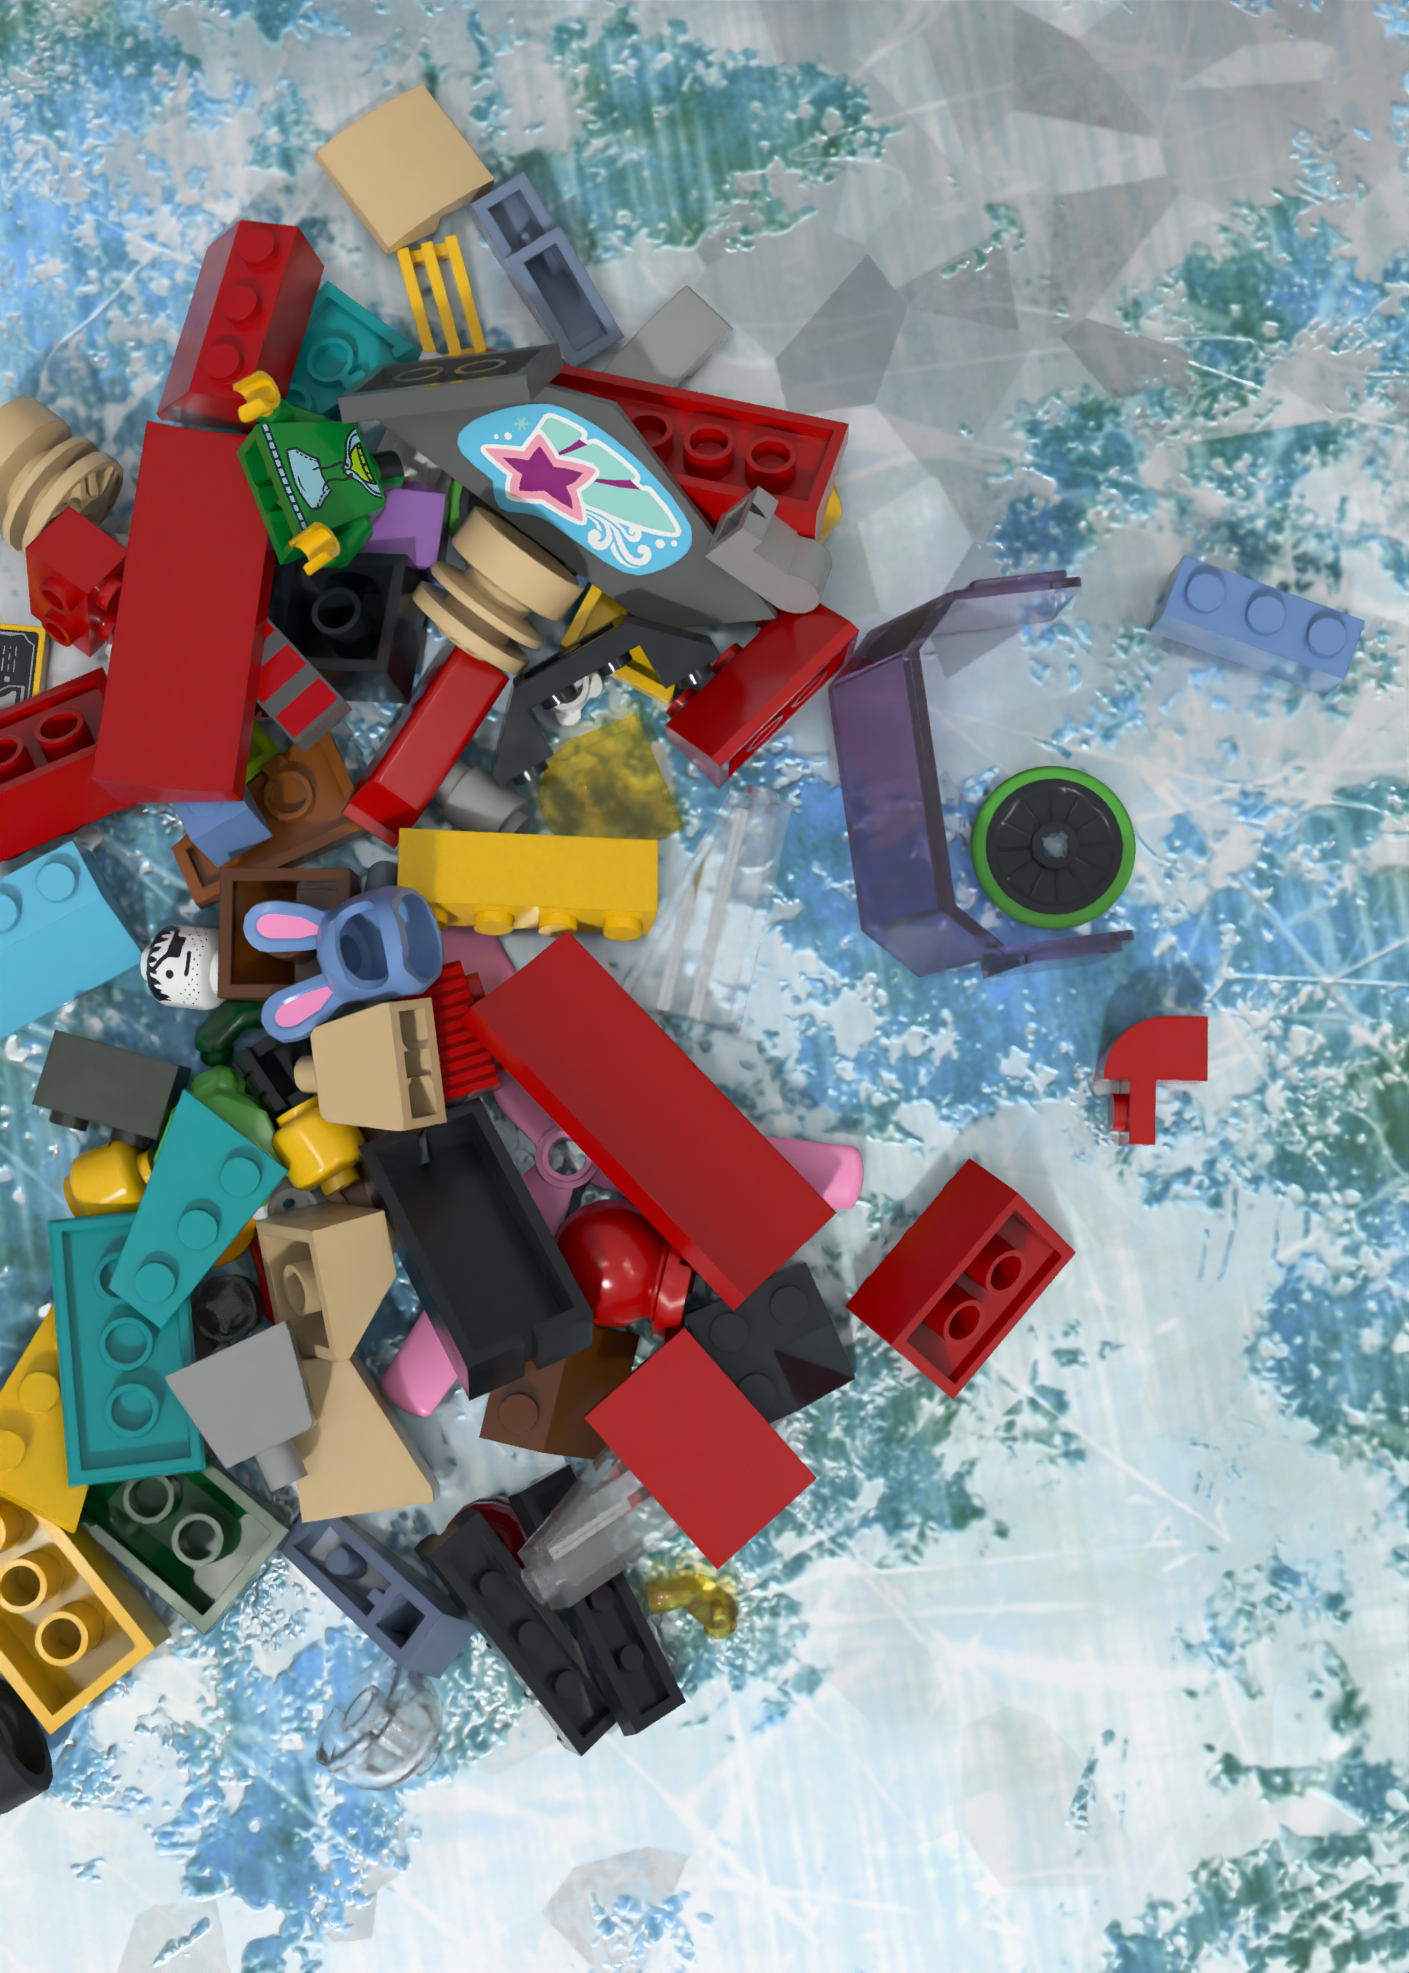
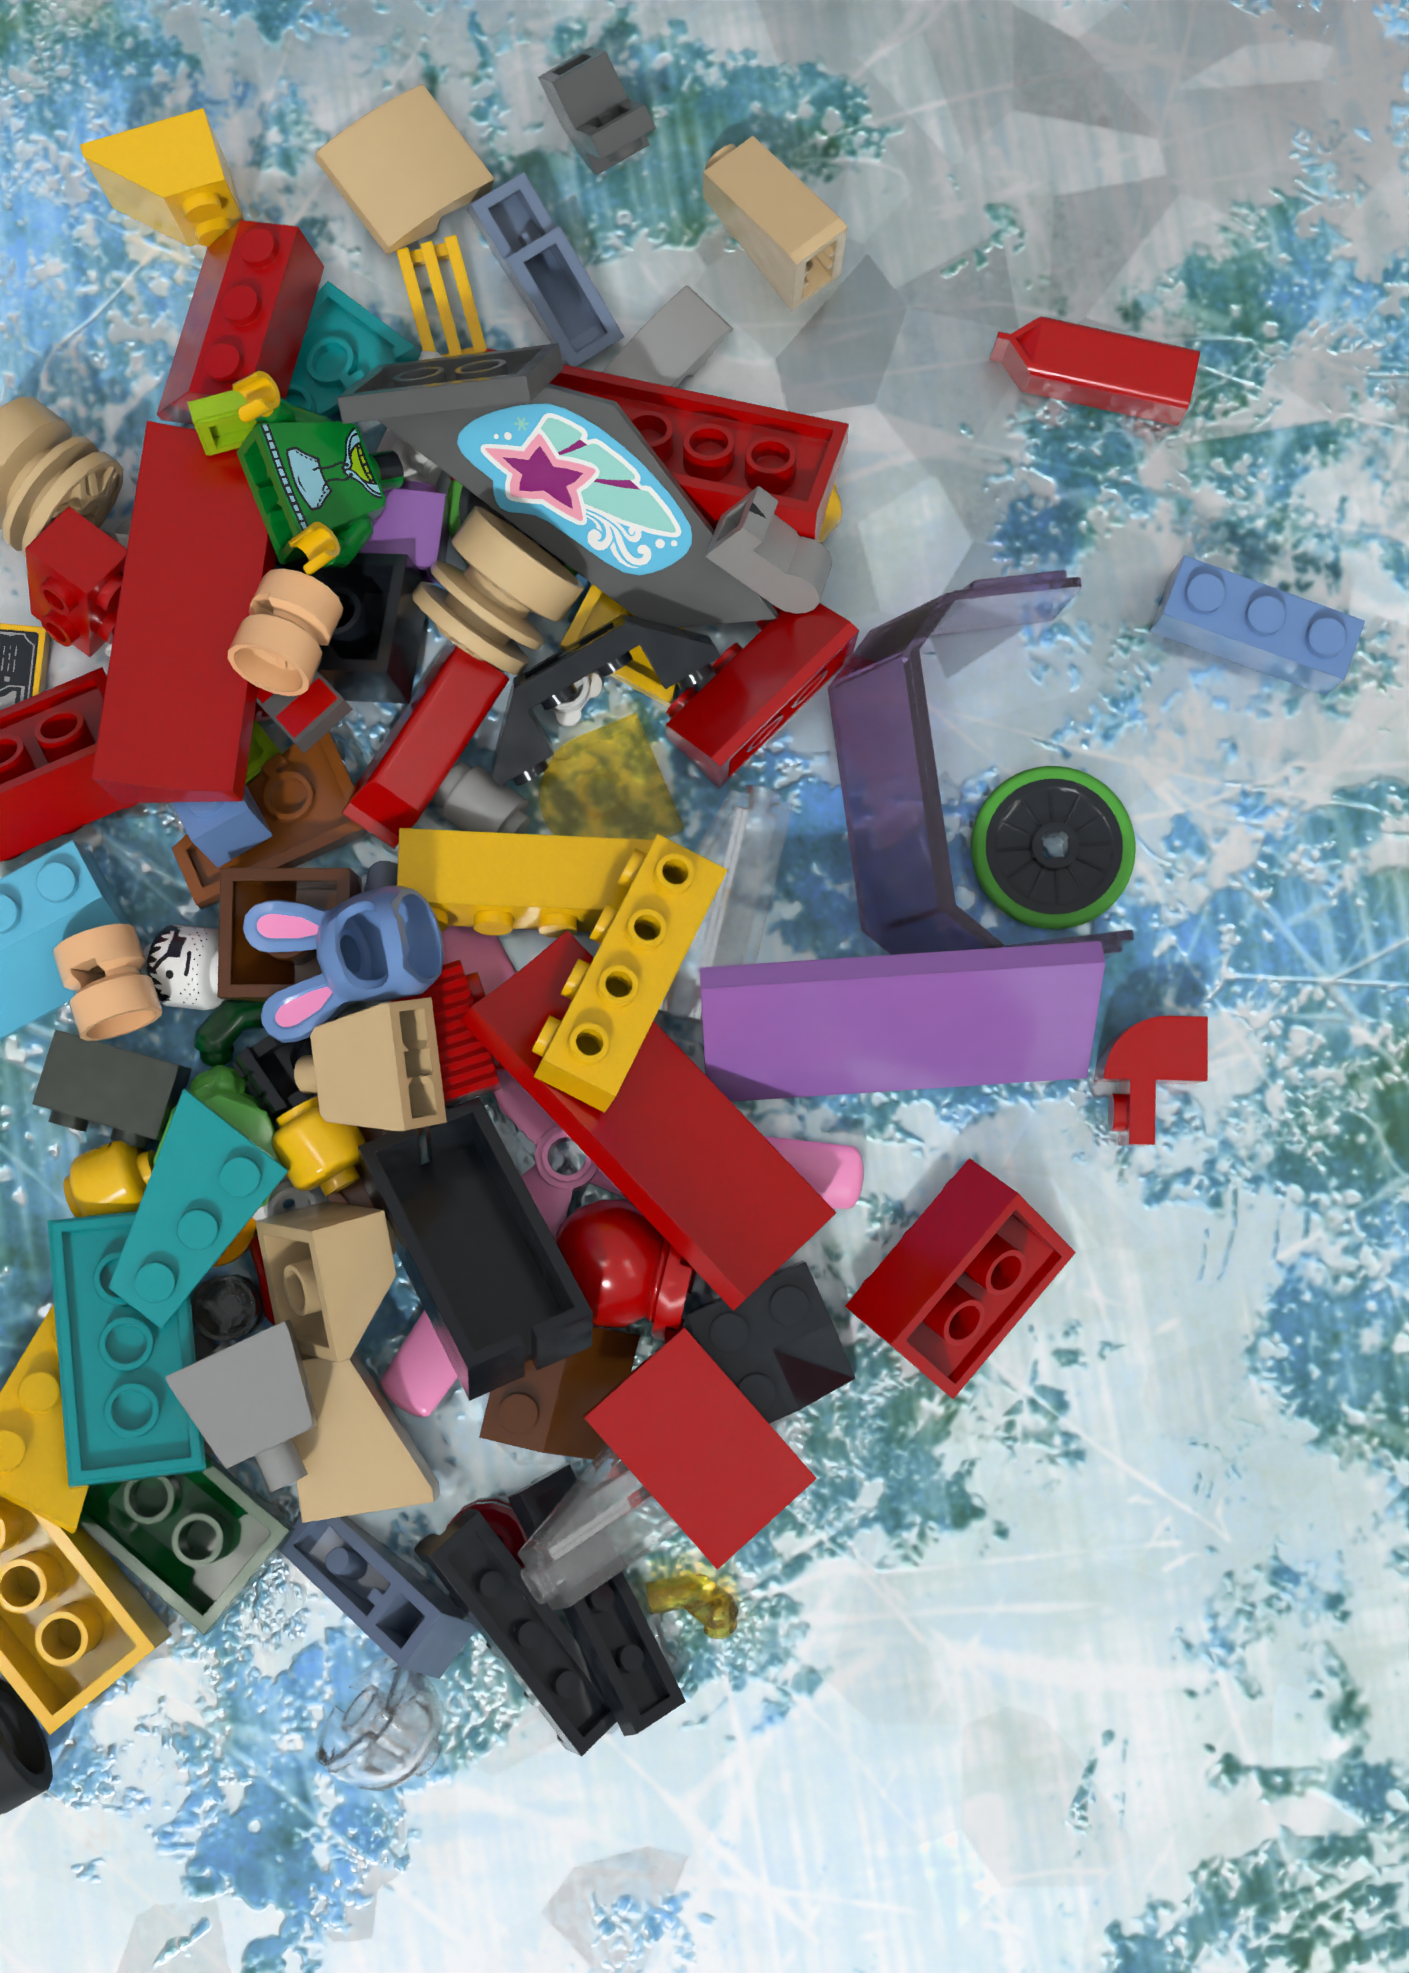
(109, 989): none -> light nougat wheel
(169, 177): none -> yellow slope
(219, 422): none -> lime tile
(283, 633): none -> light nougat wheel
(596, 110): none -> dark grey brick
(629, 974): none -> yellow brick
(775, 220): none -> tan slope
(901, 1021): none -> medium lavender tile
(1099, 369): none -> red piece

